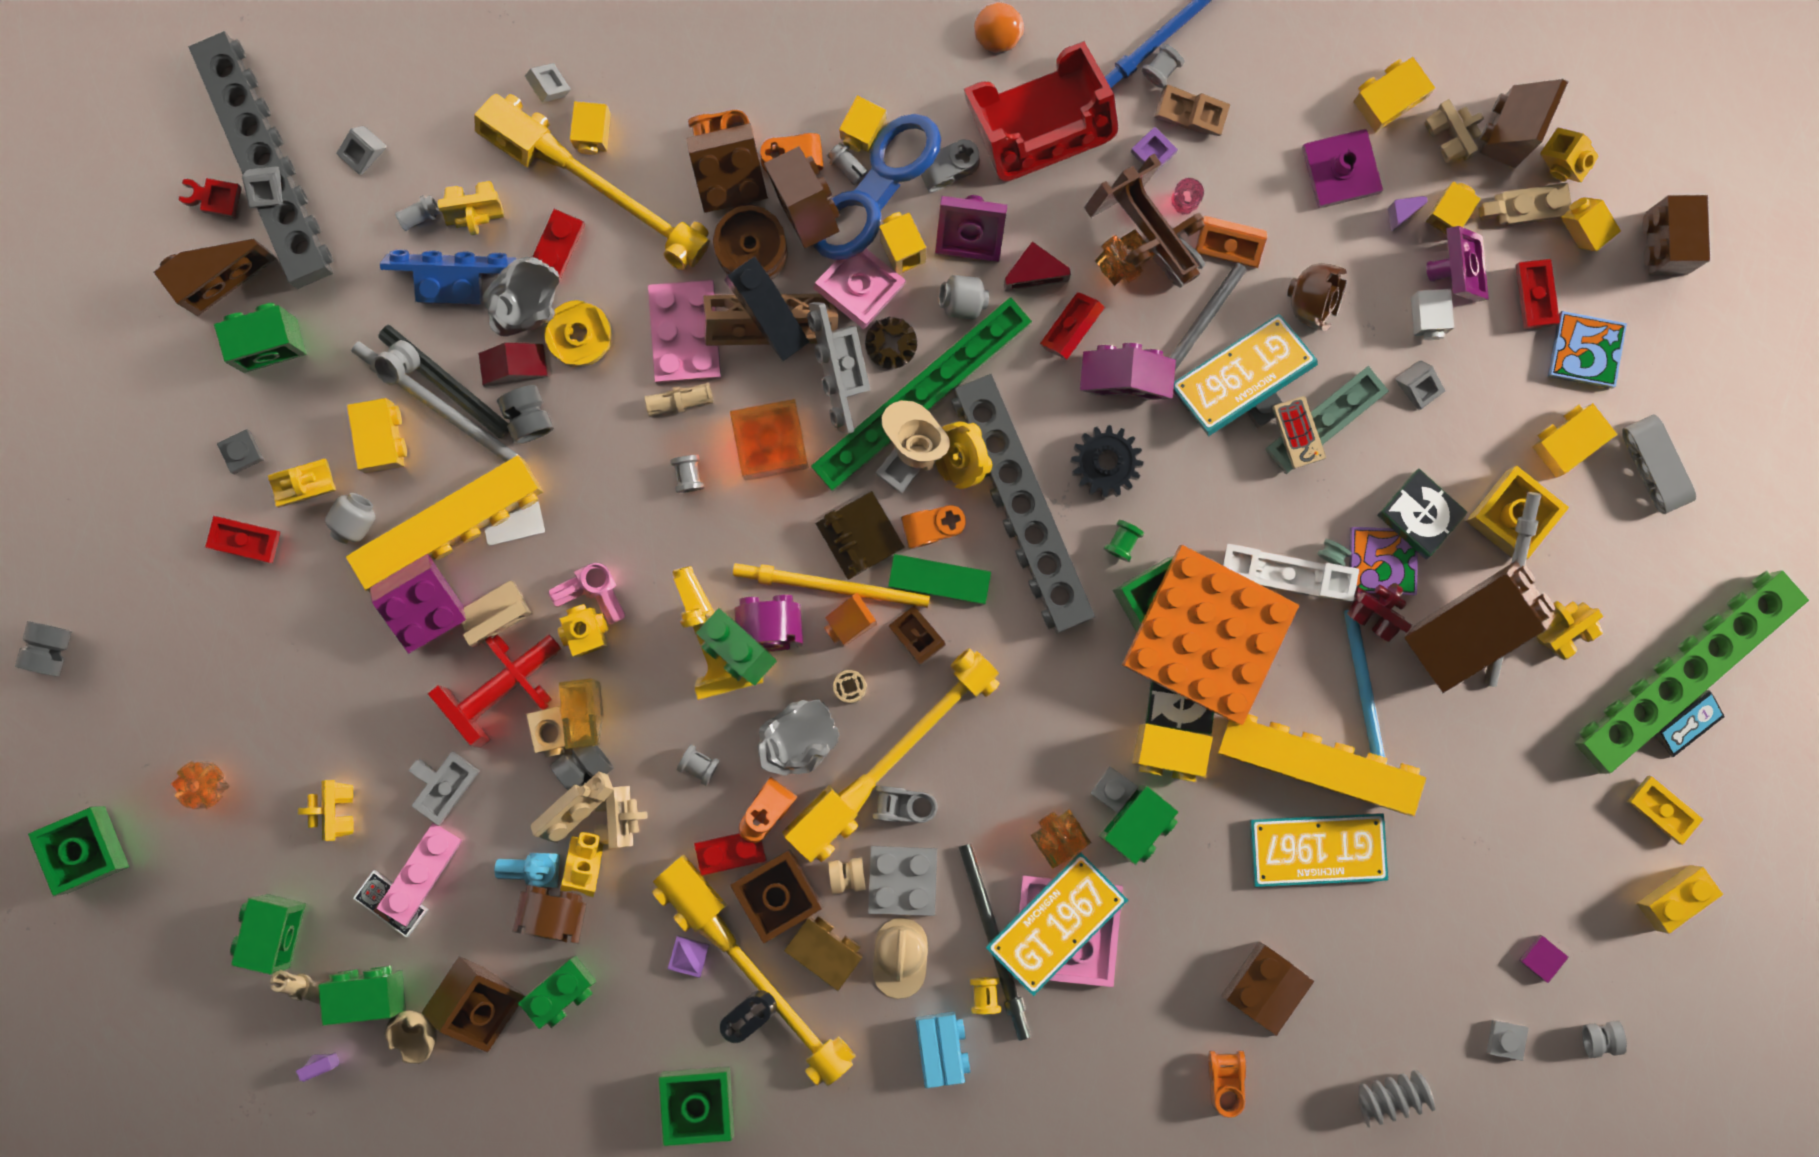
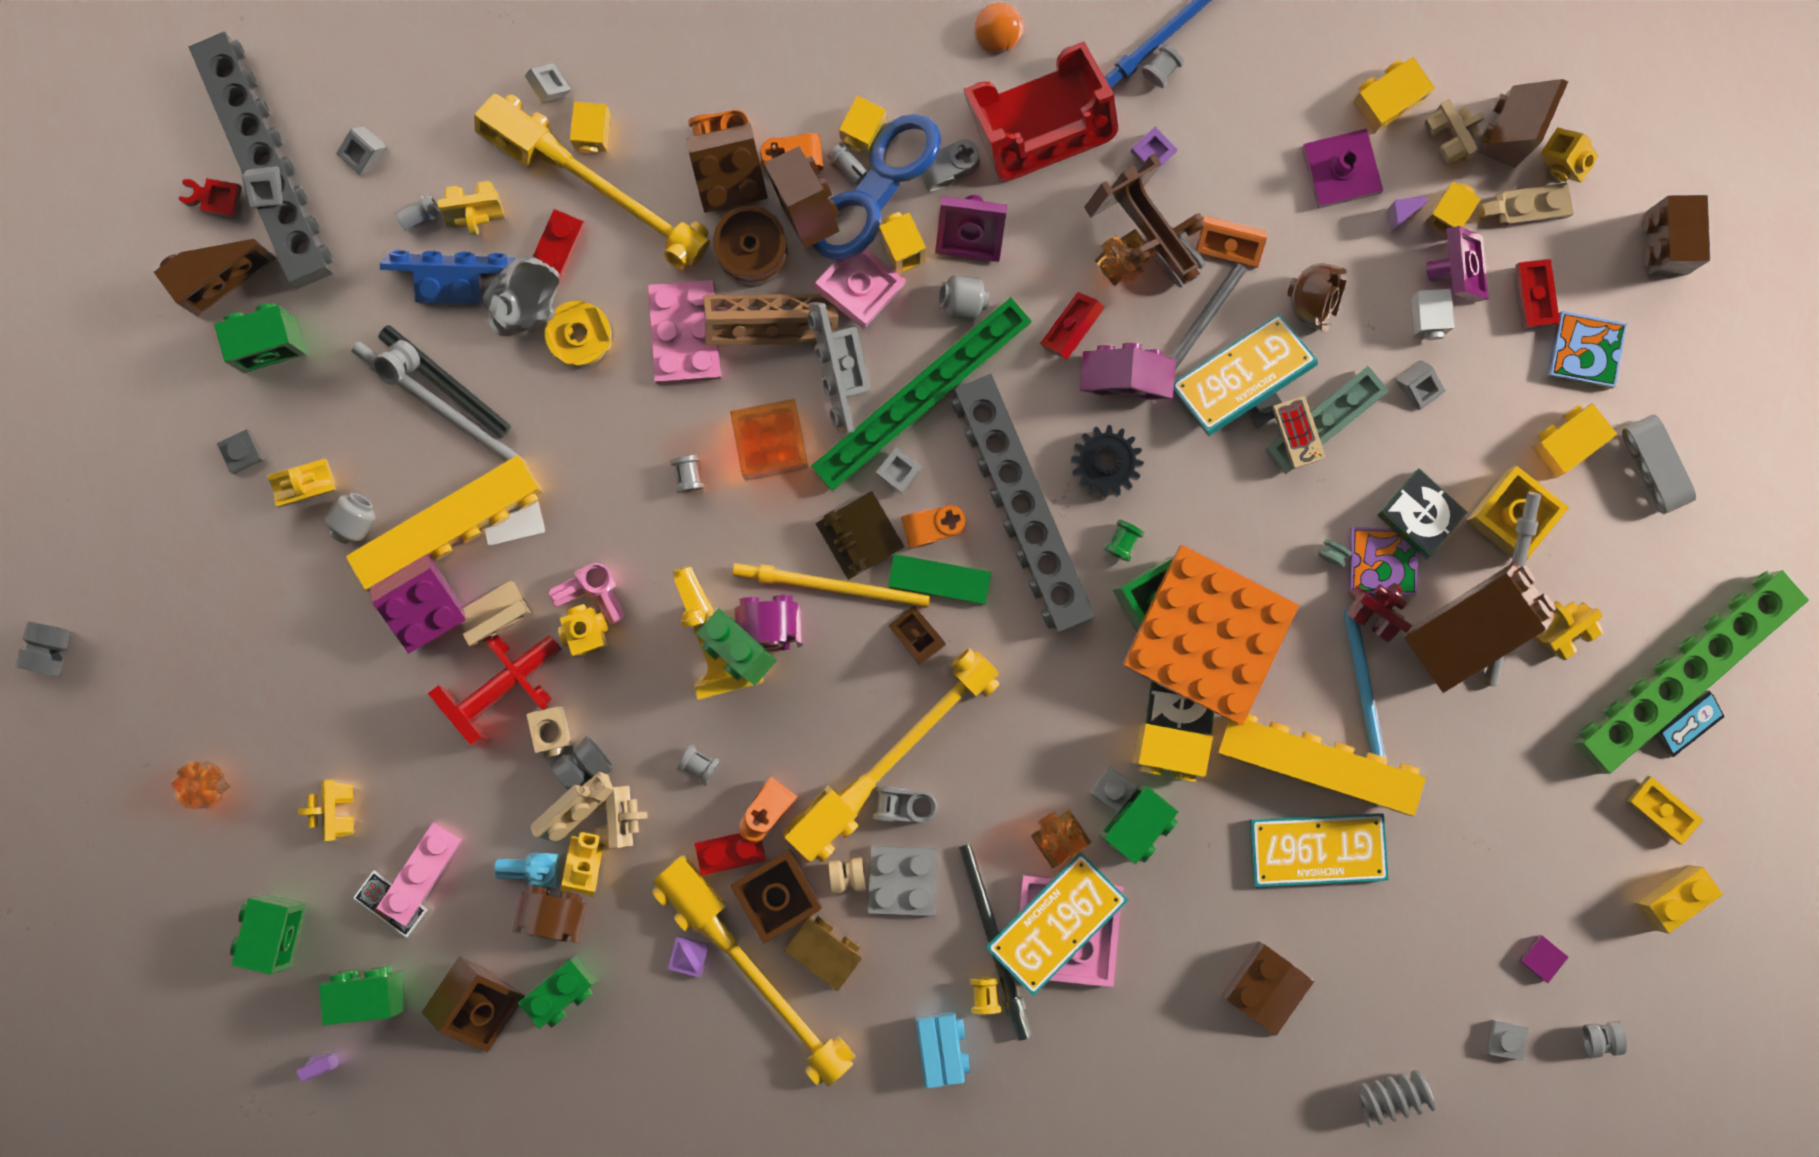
(78, 850): green brick -> none
(243, 539): red plate -> none
(296, 986): tan pin -> none
(376, 435): yellow brick -> none
(411, 1035): tan hair -> none
(442, 787): light grey plate -> none
(512, 363): dark red slope -> none
(525, 415): dark grey wheel -> none
(581, 712): clear yellow slope -> none
(678, 399): tan pin -> none
(696, 1106): green brick -> none
(752, 1021): black beam -> none
(767, 308): black slope -> none
(797, 738): light grey hair -> none
(849, 620): orange slope -> none
(854, 686): tan wheel -> none
(888, 357): dark brown gear -> none
(900, 958): tan piece -> none
(915, 434): tan piece -> none
(975, 462): yellow plate -> none
(1035, 269): dark red slope -> none
(1192, 111): medium nougat slope -> none
(1196, 193): clear pink bush -> none
(1227, 1079): orange piece -> none
(1293, 574): white slope -> none
(1590, 223): yellow brick -> none

